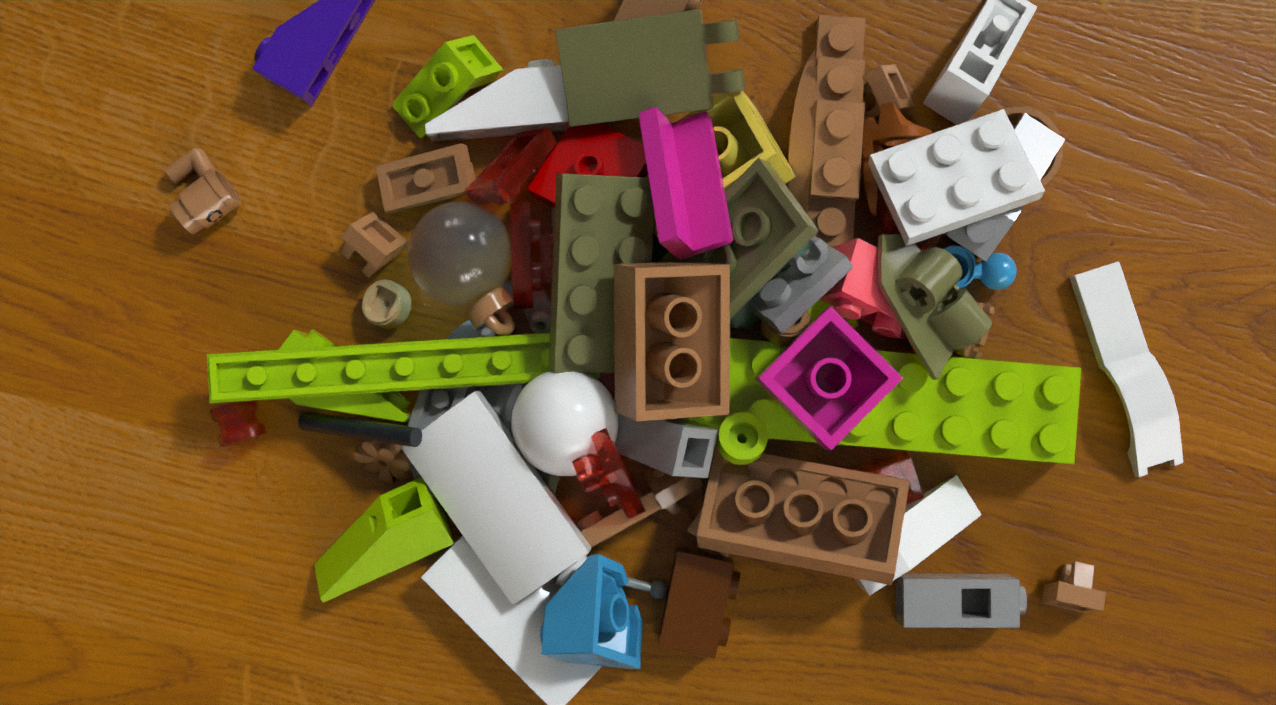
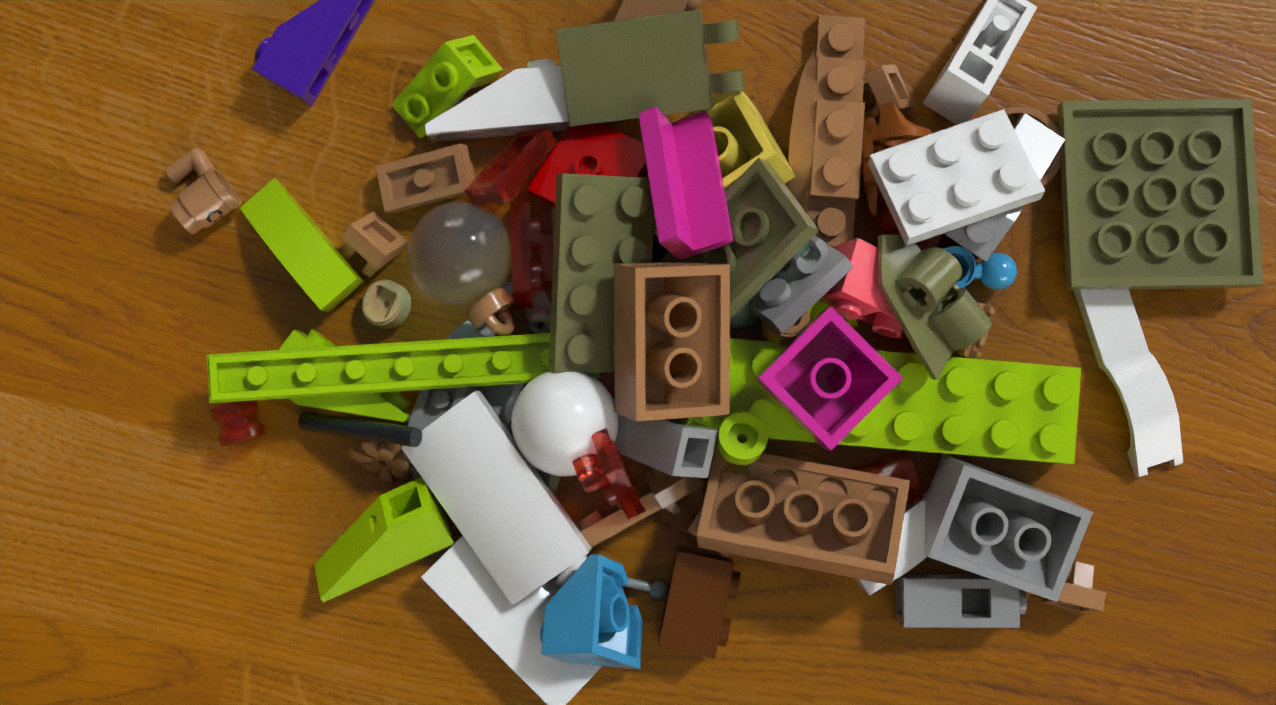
(301, 246): none -> lime slope
(1002, 528): none -> light grey slope
(1159, 194): none -> olive plate

